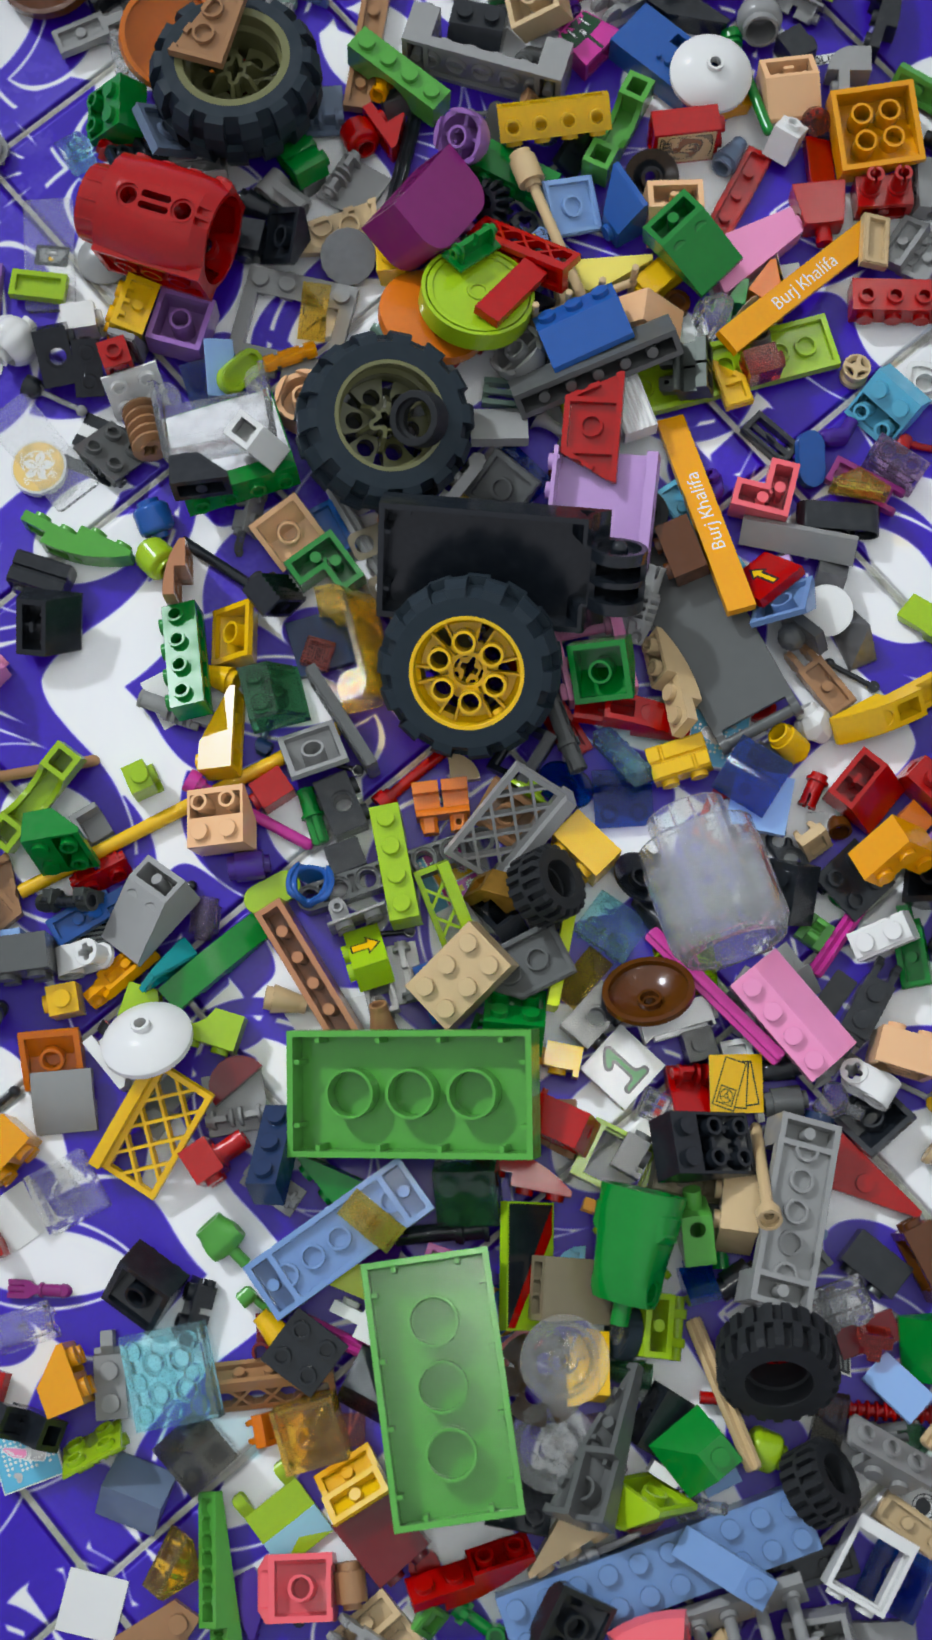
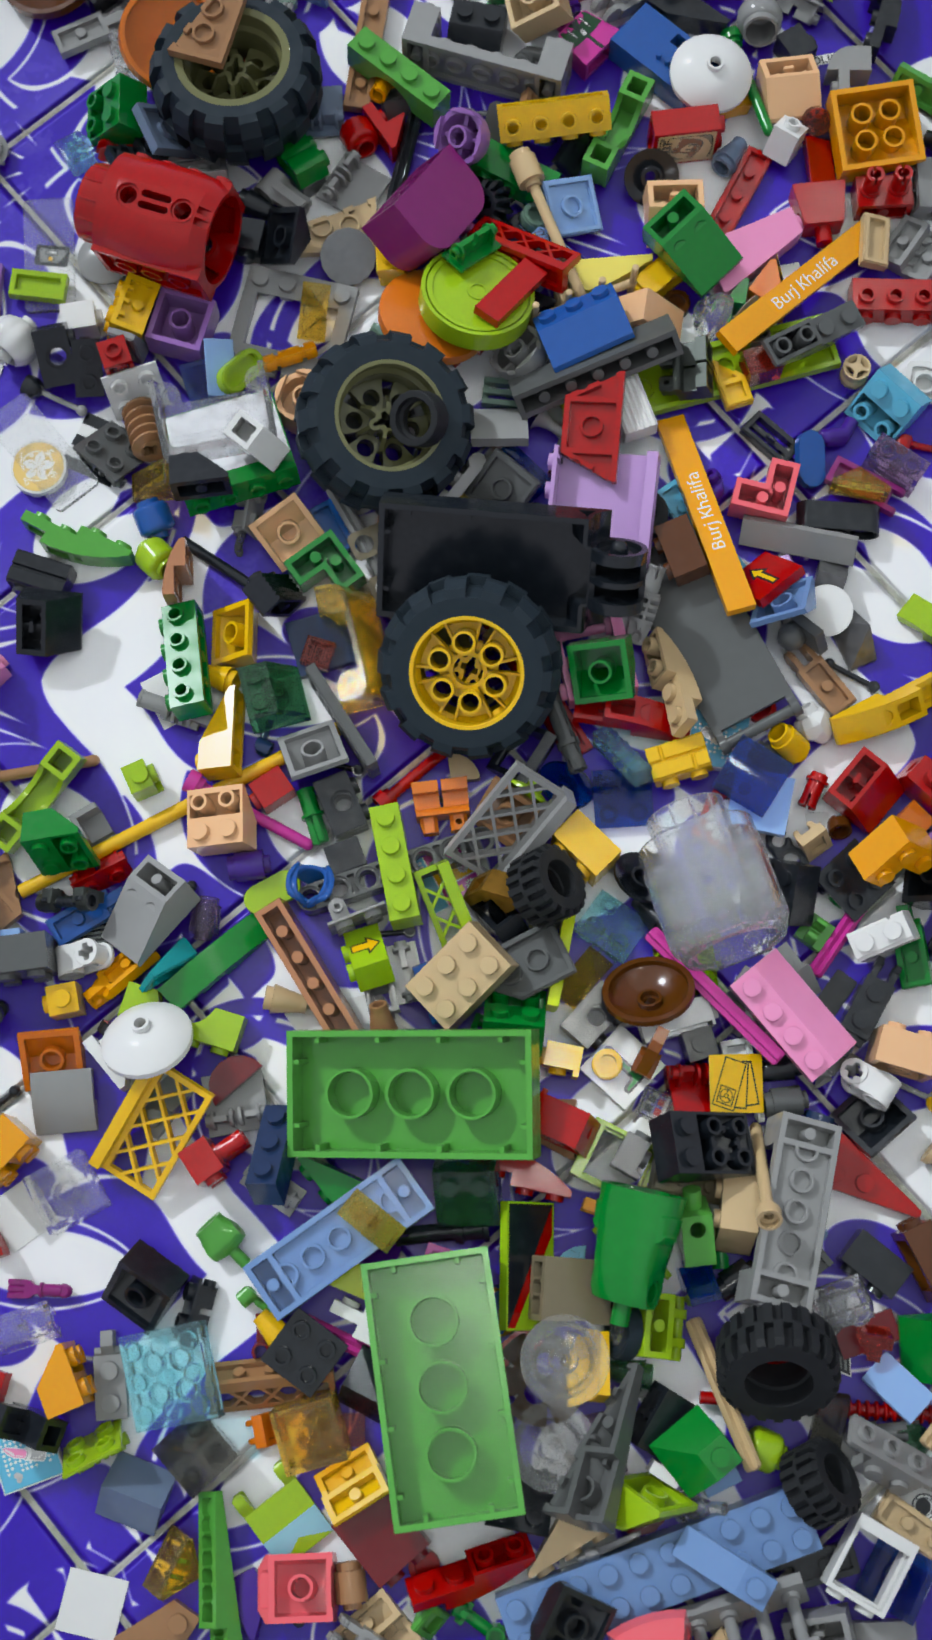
(152, 482): none -> clear yellow slope
(530, 218): none -> sand green tile
(606, 1064): none -> yellow tile
(624, 209): blue slope -> none
(649, 1057): none -> dark orange piece
(813, 334): none -> dark grey slope
(836, 1102): clear rock -> none

